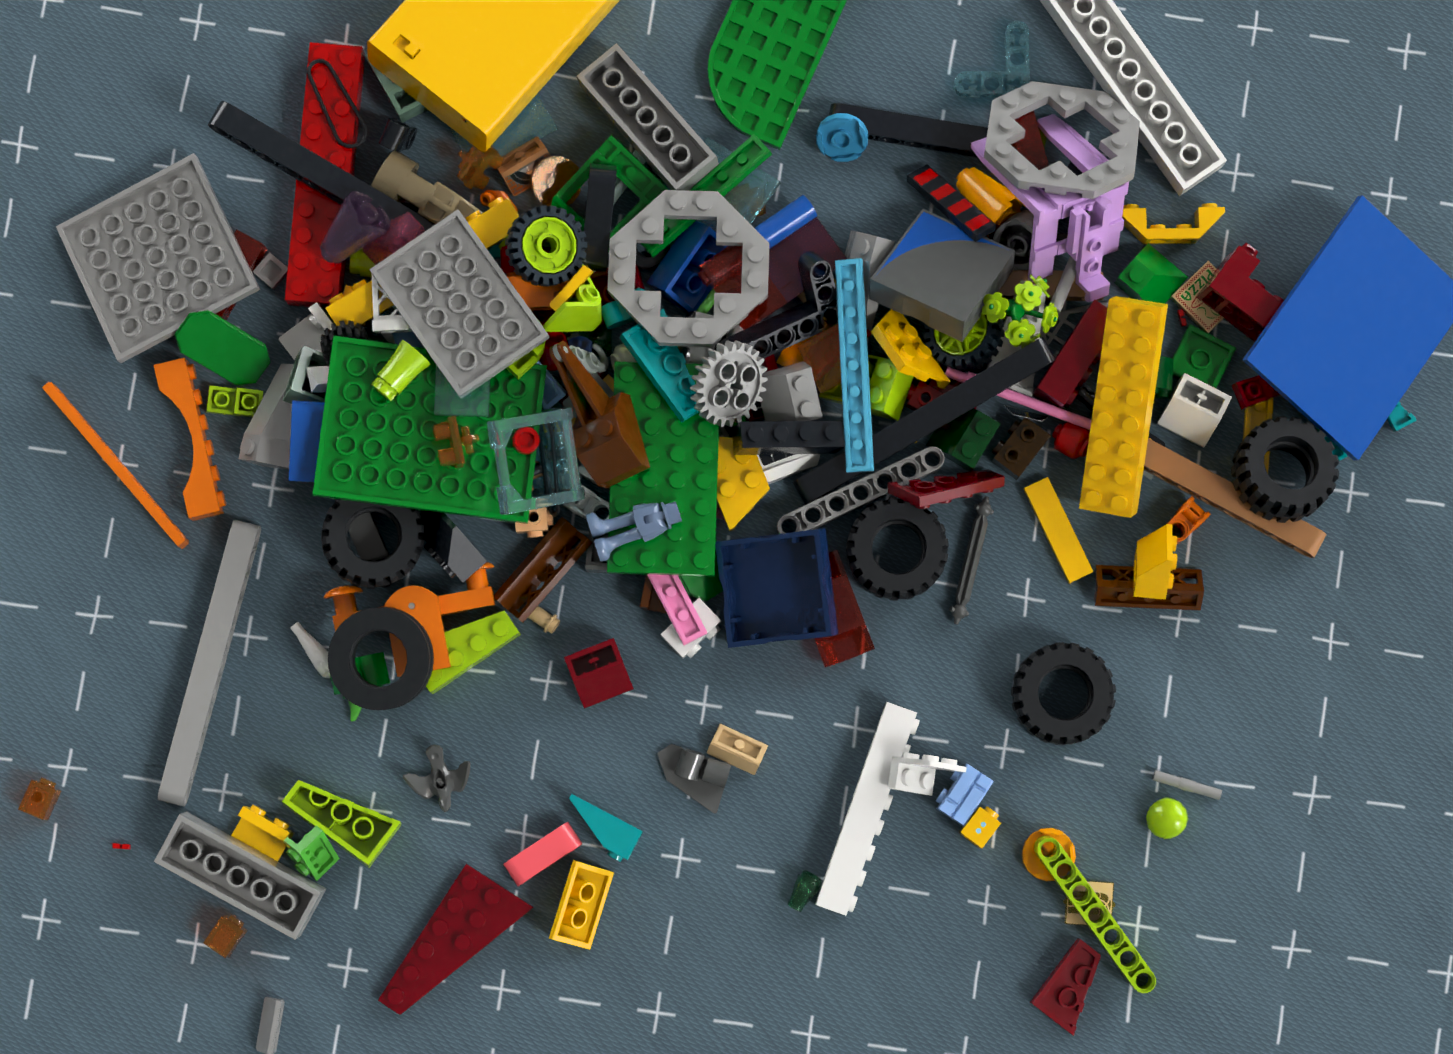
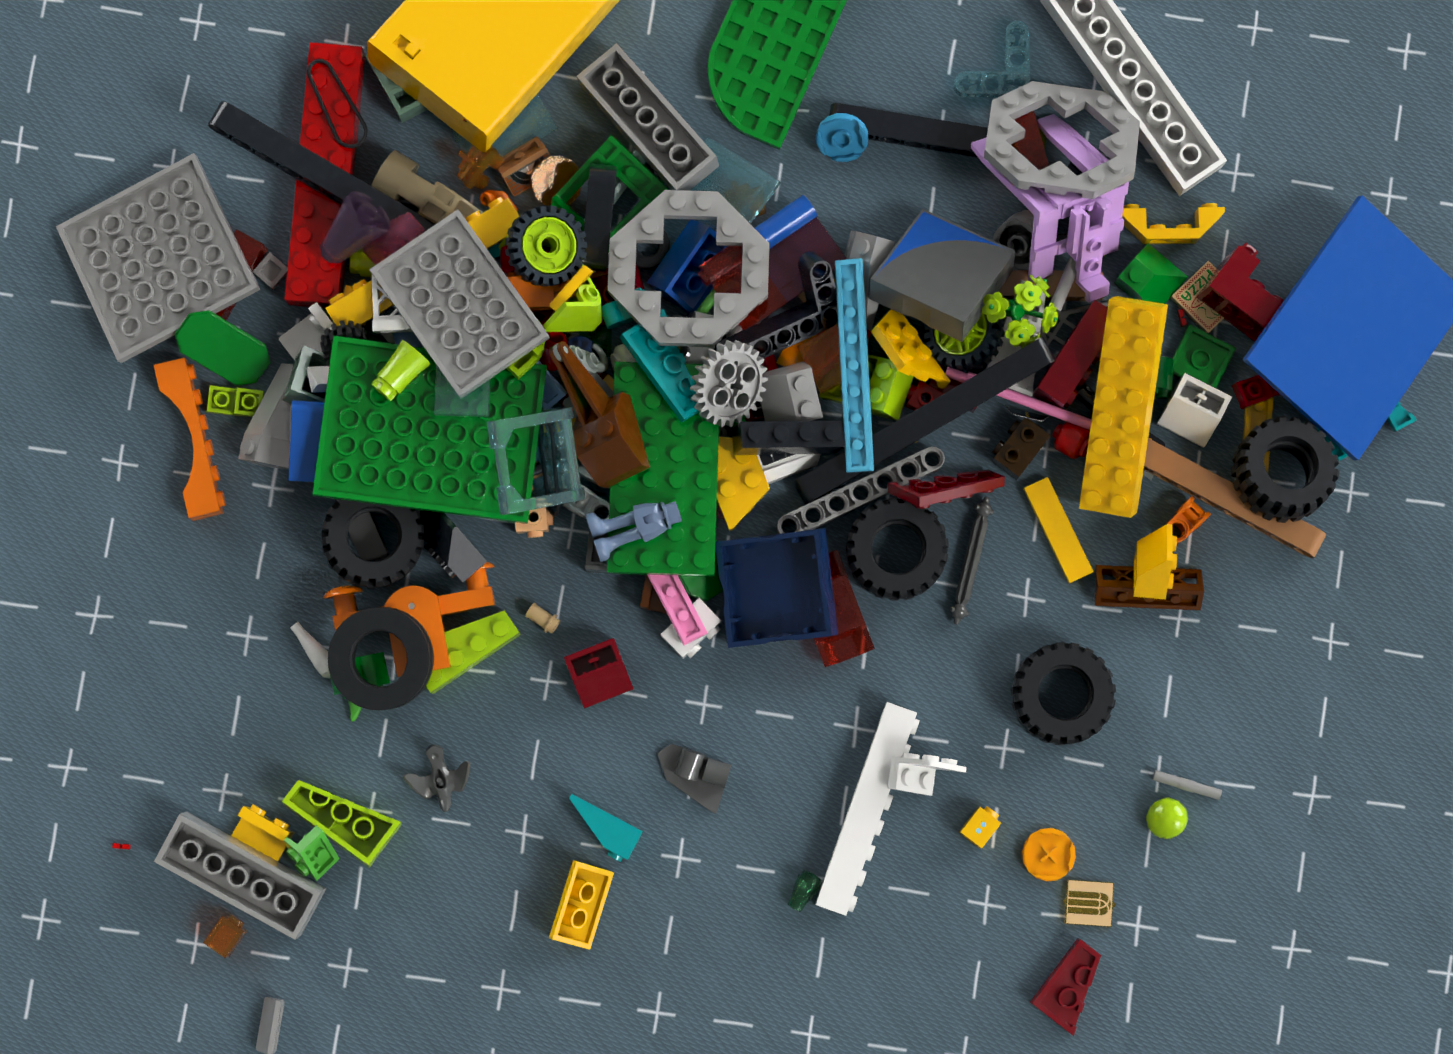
(40, 798): clear orange brick -> none
(116, 465): orange tile -> none
(209, 663): light grey beam -> none
(397, 135): black piece -> none
(450, 431): clear orange hips -> none
(462, 925): dark red wing -> none
(525, 440): red tile -> none
(539, 567): reddish brown fence -> none
(542, 854): coral beam -> none
(721, 179): green tile -> none
(737, 749): tan slope -> none
(951, 203): black tile -> none
(963, 795): light blue brick -> none
(965, 438): dark green slope -> none
(988, 196): light orange cone -> none
(1104, 923): lime beam -> none

